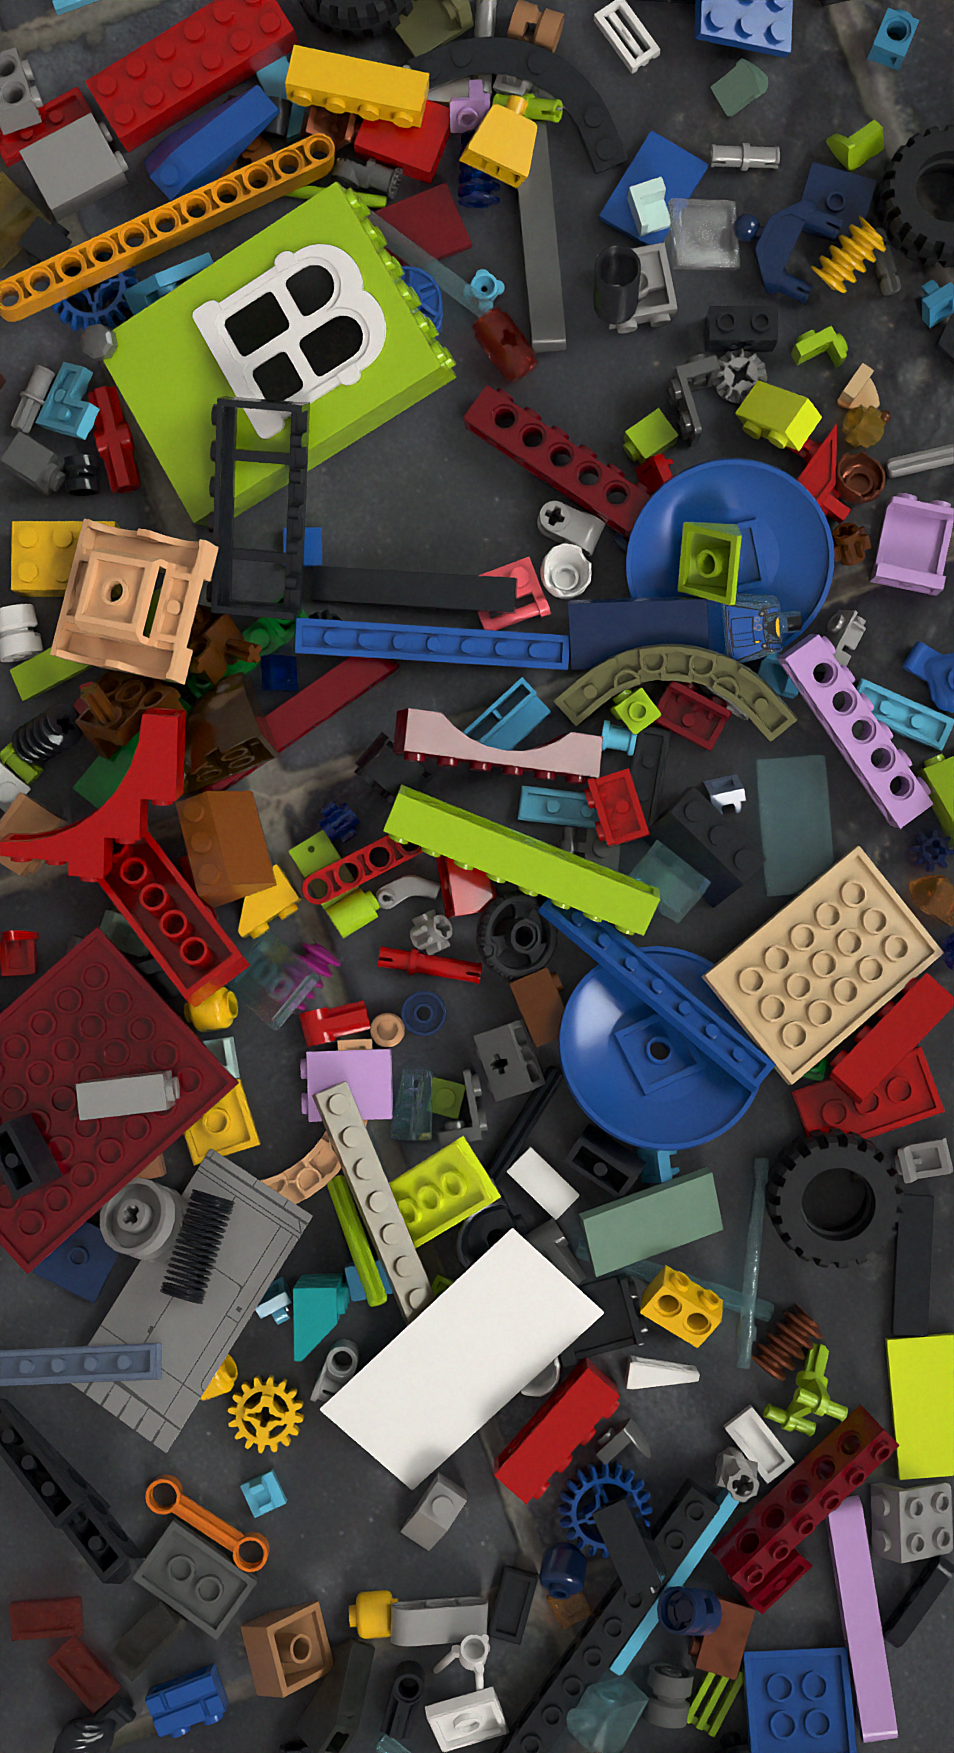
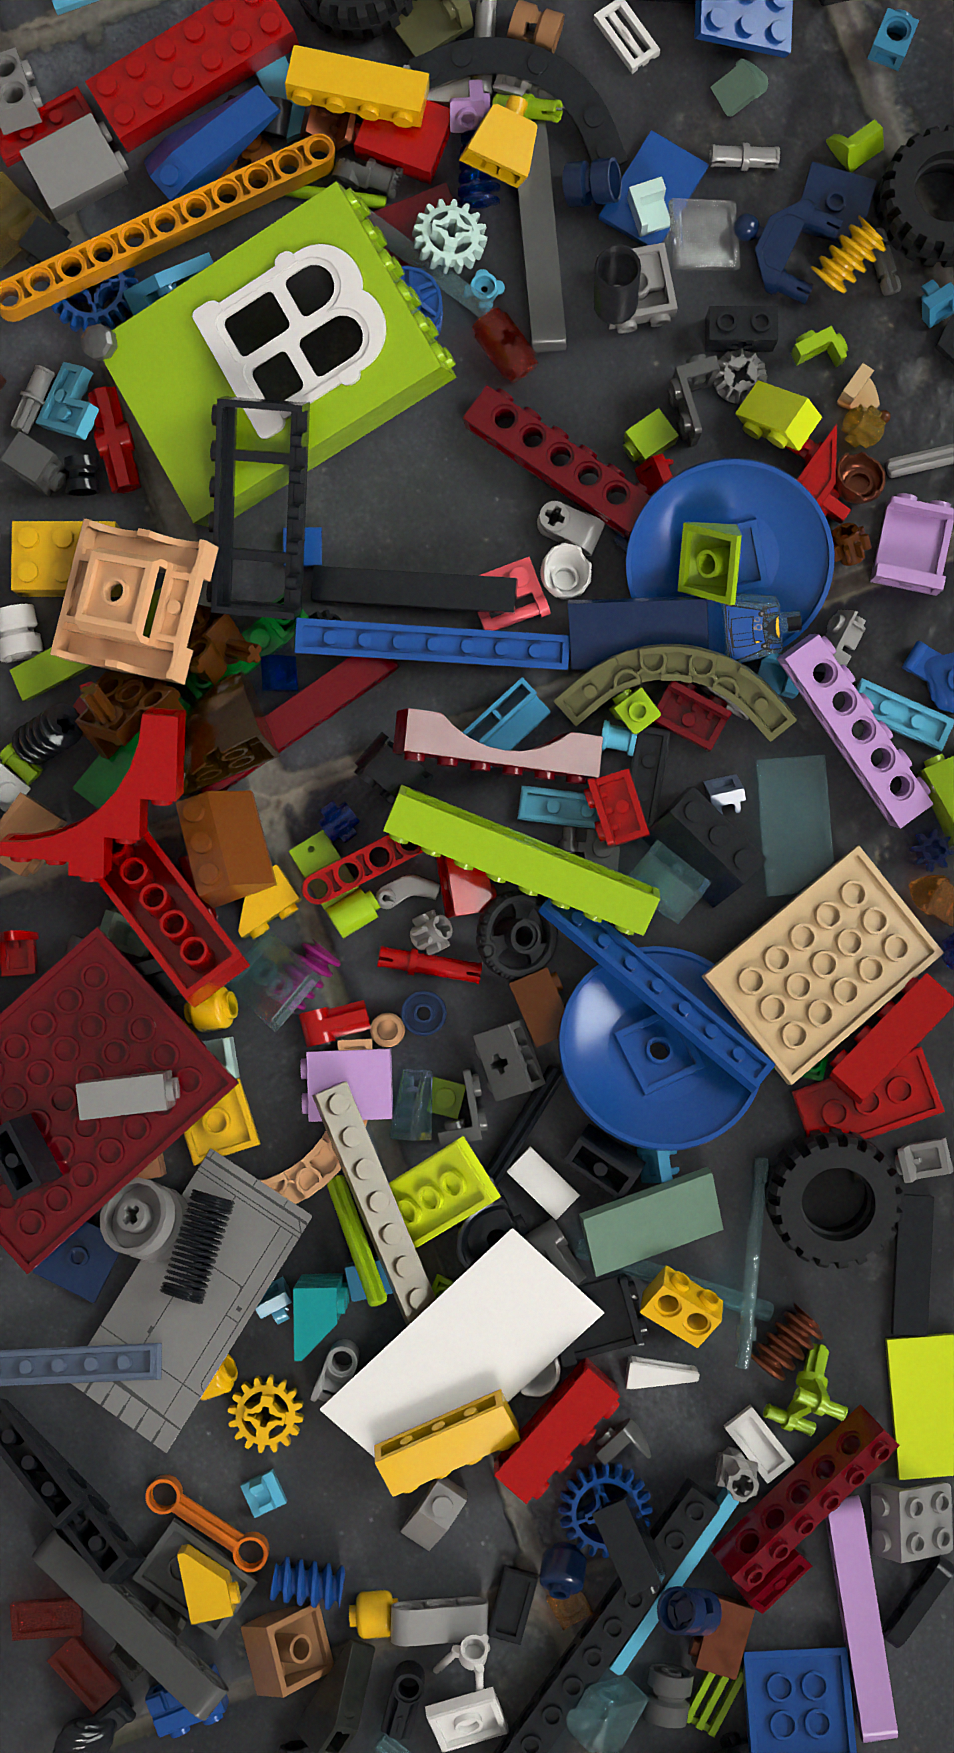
(133, 1627): none -> dark grey beam
(206, 1586): none -> yellow slope
(308, 1583): none -> blue piece
(433, 234): none -> light aqua gear
(447, 1443): none -> yellow brick
(592, 182): none -> dark blue wheel

